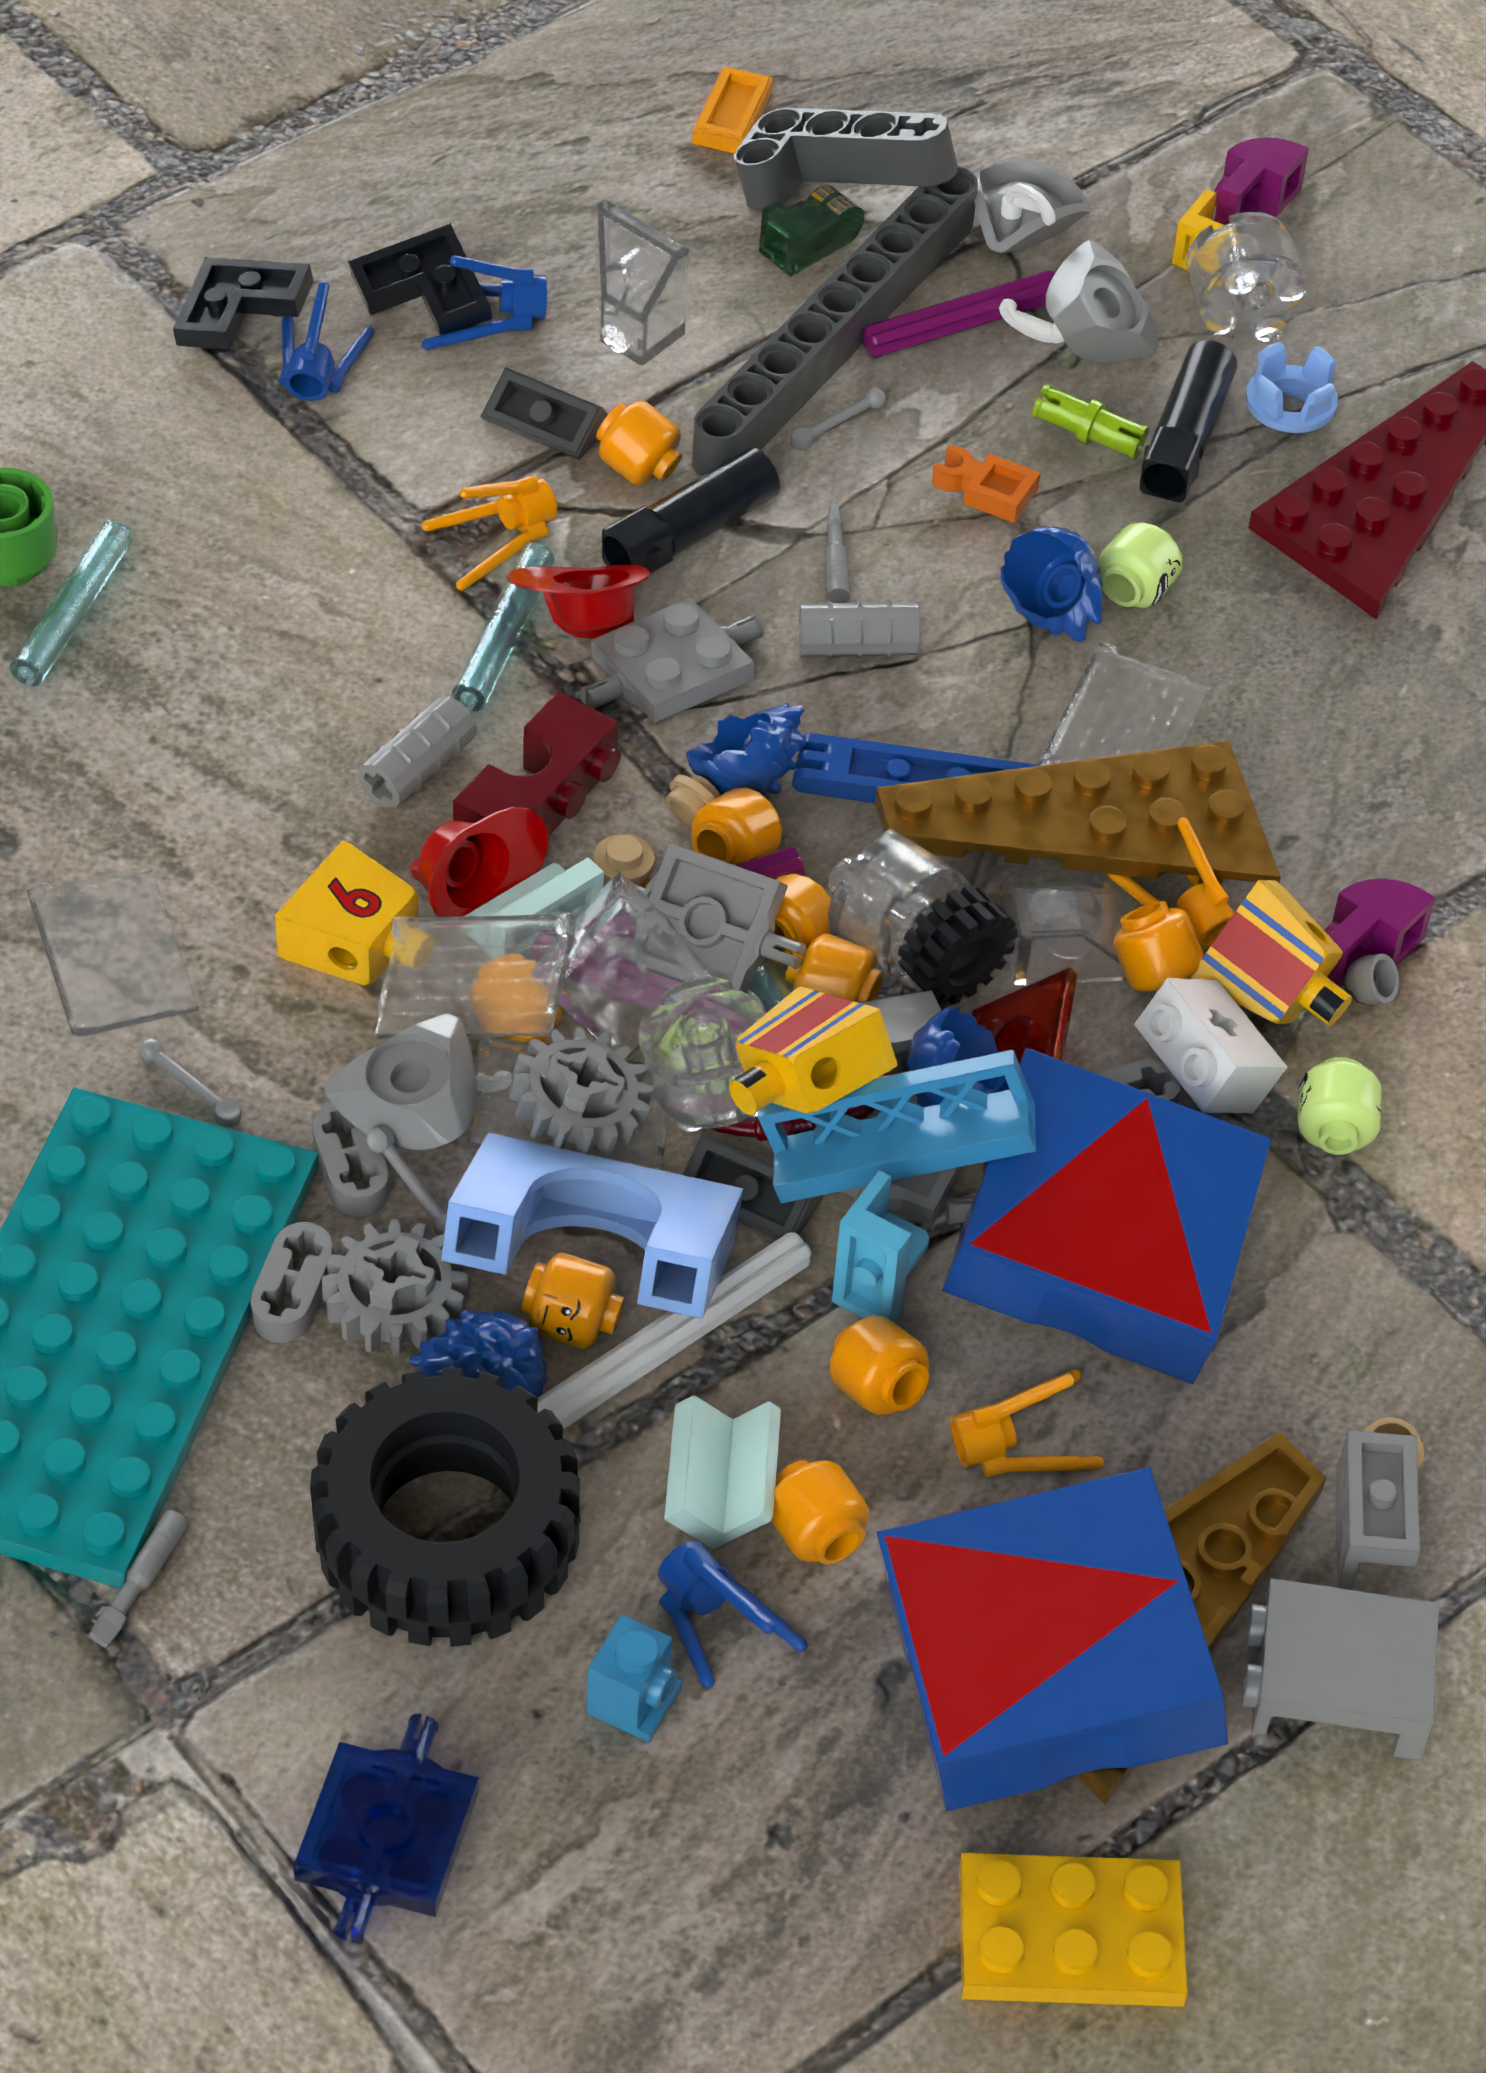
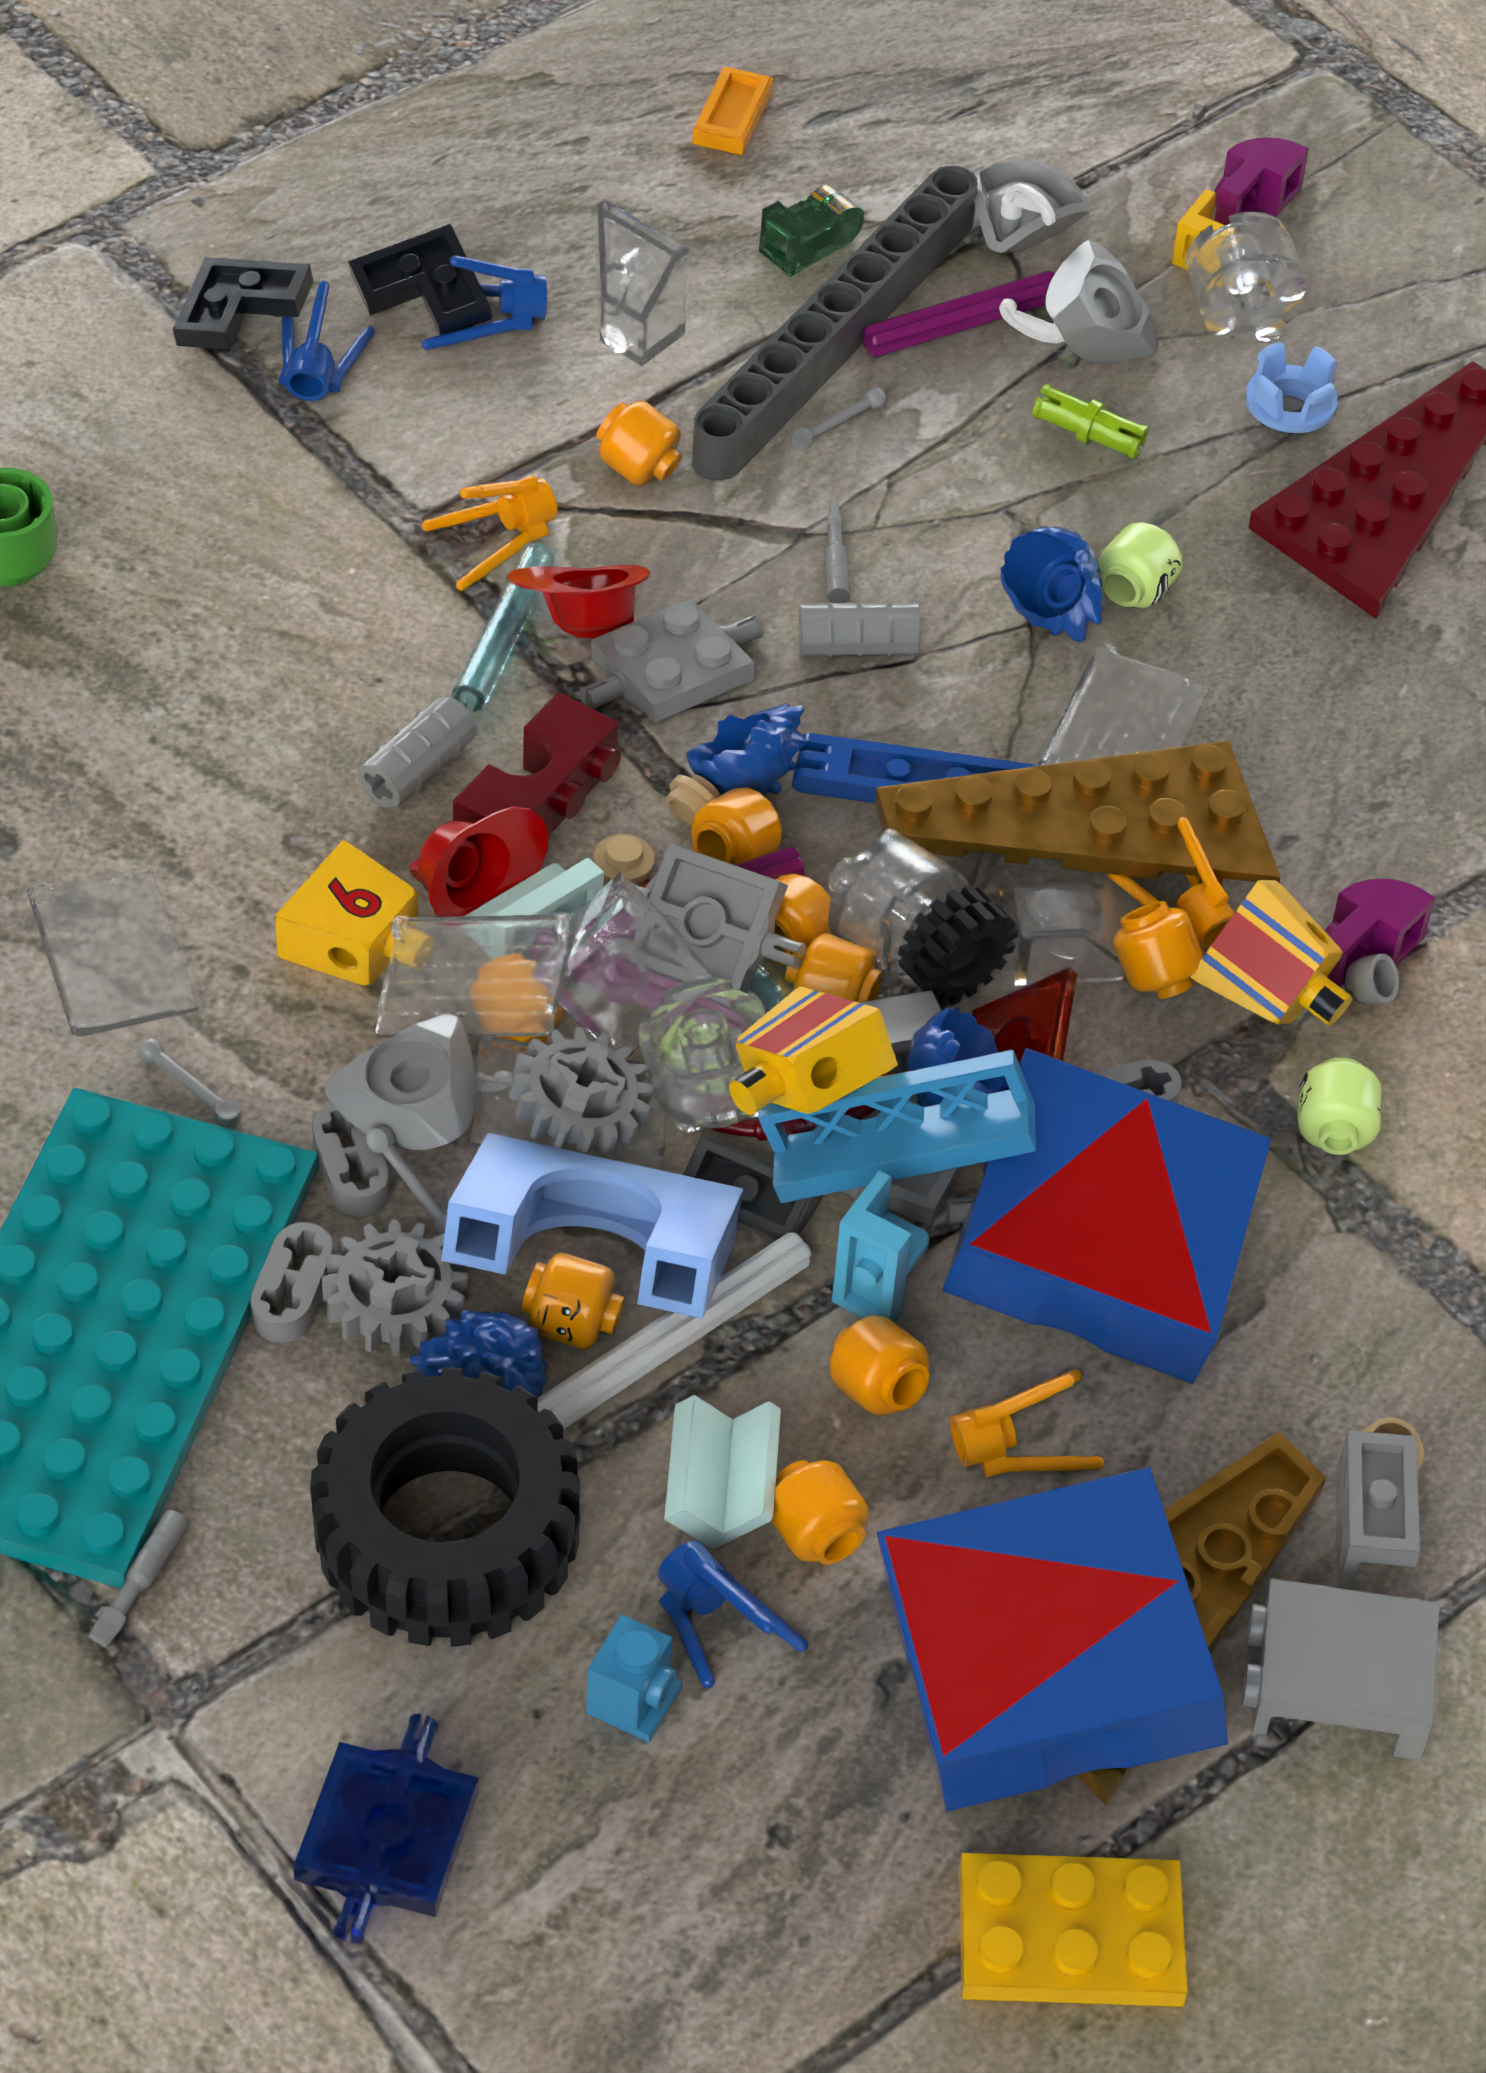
(71, 603): clear light blue piece -> none
(544, 413): dark grey slope -> none
(691, 513): black piece -> none
(842, 148): dark grey beam -> none
(990, 485): orange plate -> none
(1187, 421): black piece -> none
(1210, 1046): white brick -> none

